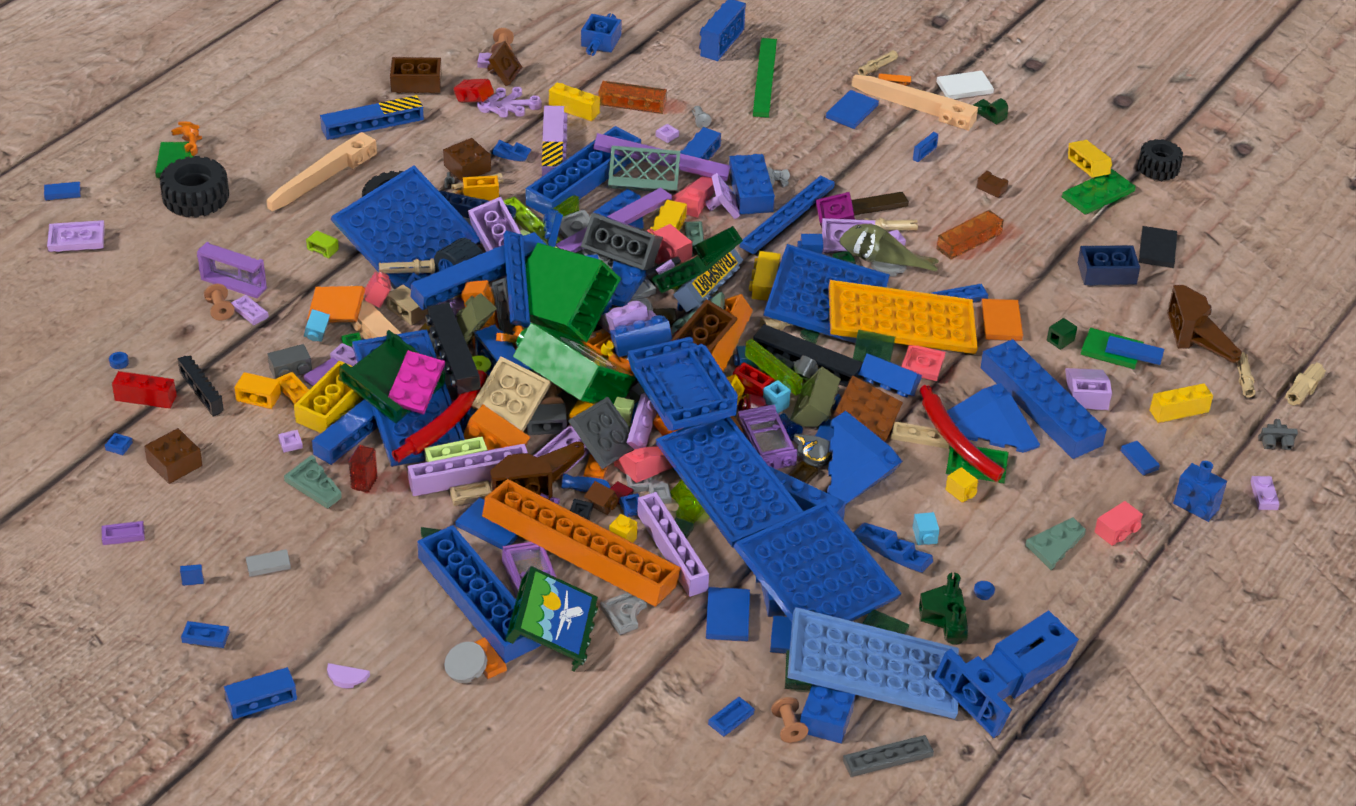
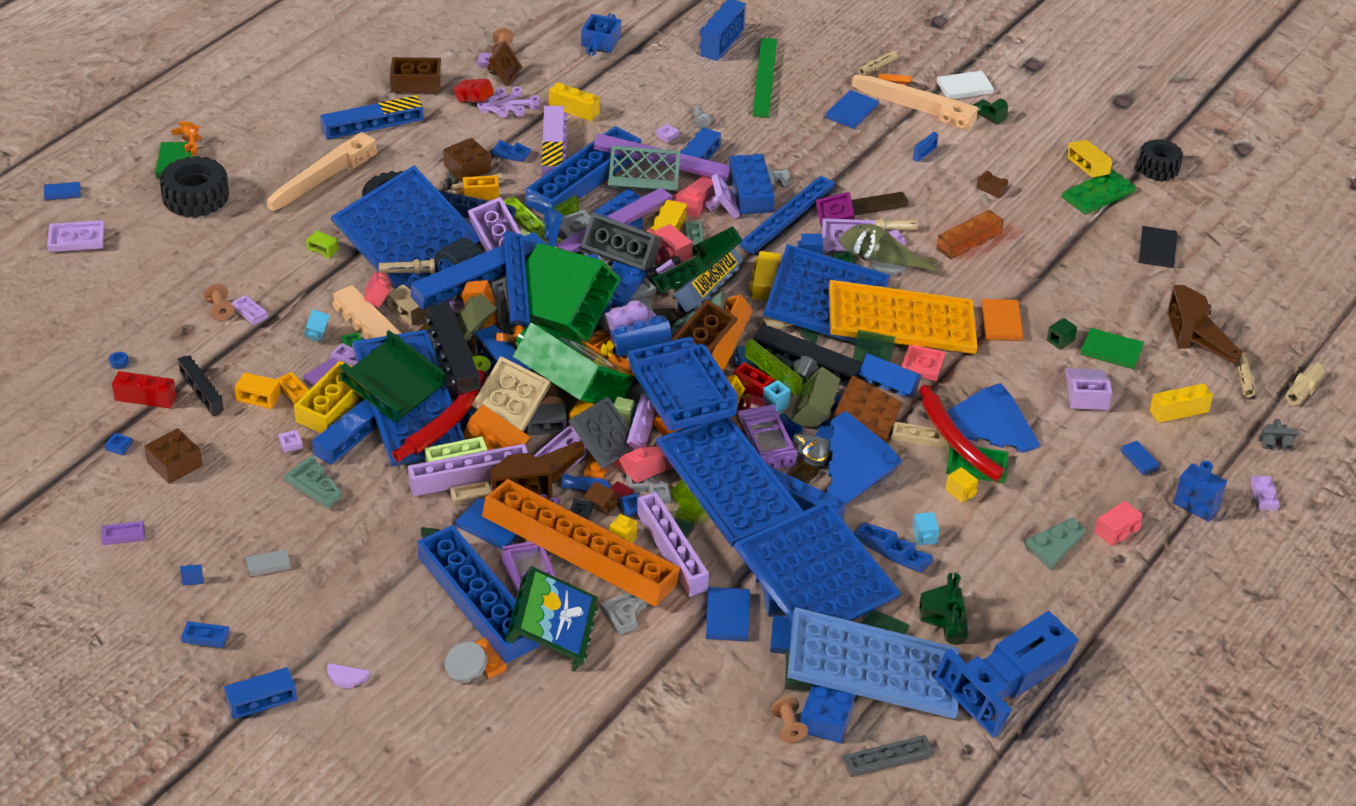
(232, 270): medium lavender door -> none
(291, 359): dark grey brick -> none
(340, 302): orange tile -> none
(363, 468): clear red brick -> none
(416, 381): dark pink plate -> none
(632, 97): clear orange brick -> none
(731, 716): blue tile -> none
(975, 292): blue tile -> none
(984, 590): blue plate -> none
(1043, 399): blue brick -> none
(1108, 265): dark blue brick -> none
(1134, 350): blue tile -> none

